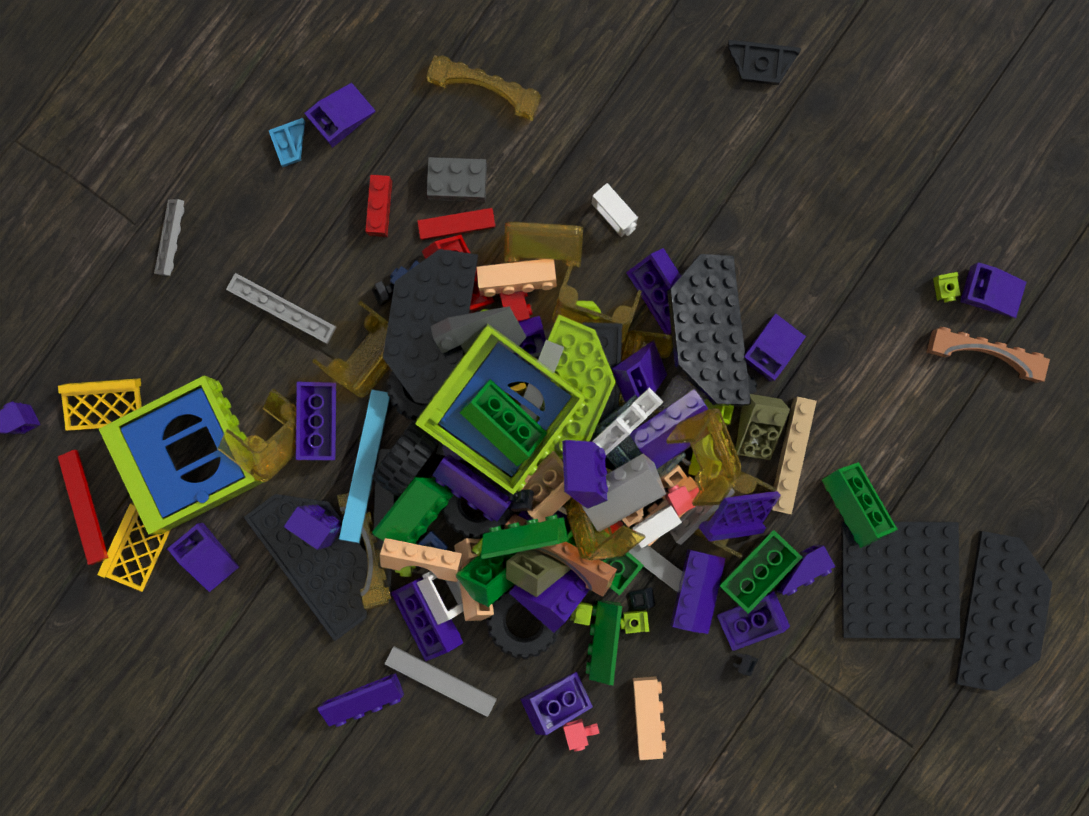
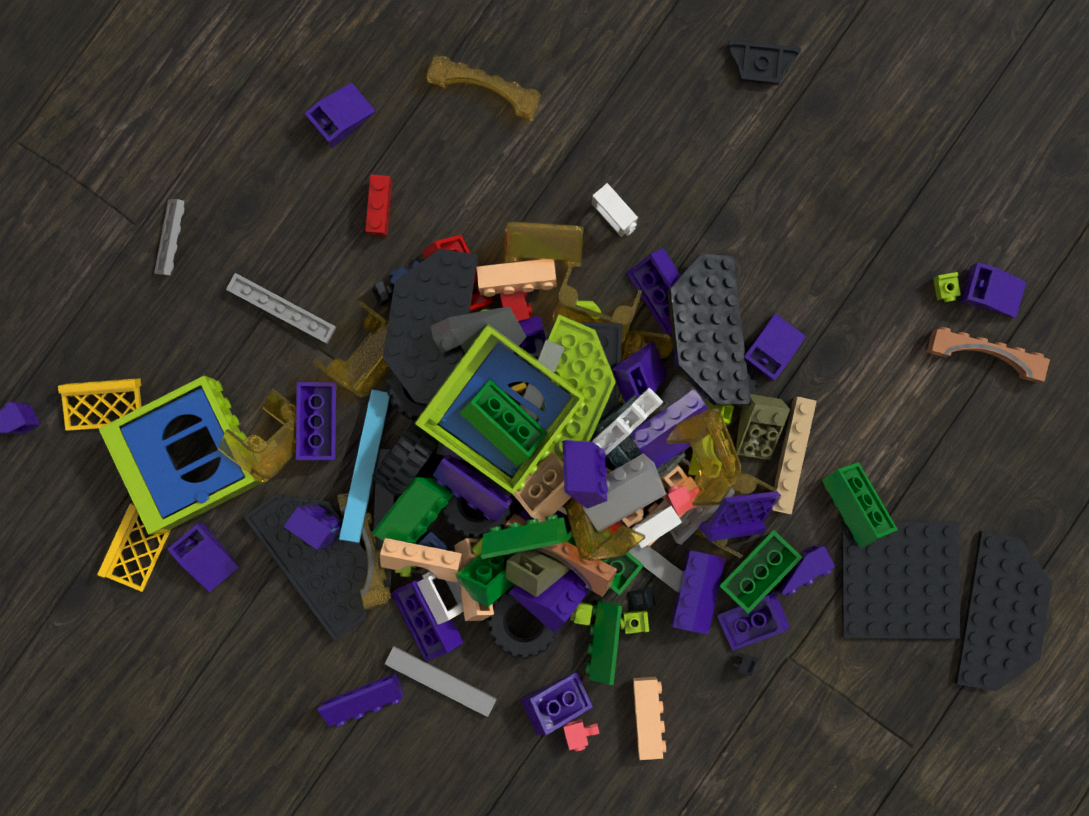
(83, 507): red tile -> none
(288, 141): dark azure wing -> none
(456, 224): red tile -> none
(457, 179): dark grey brick -> none
(522, 500): black tile -> none

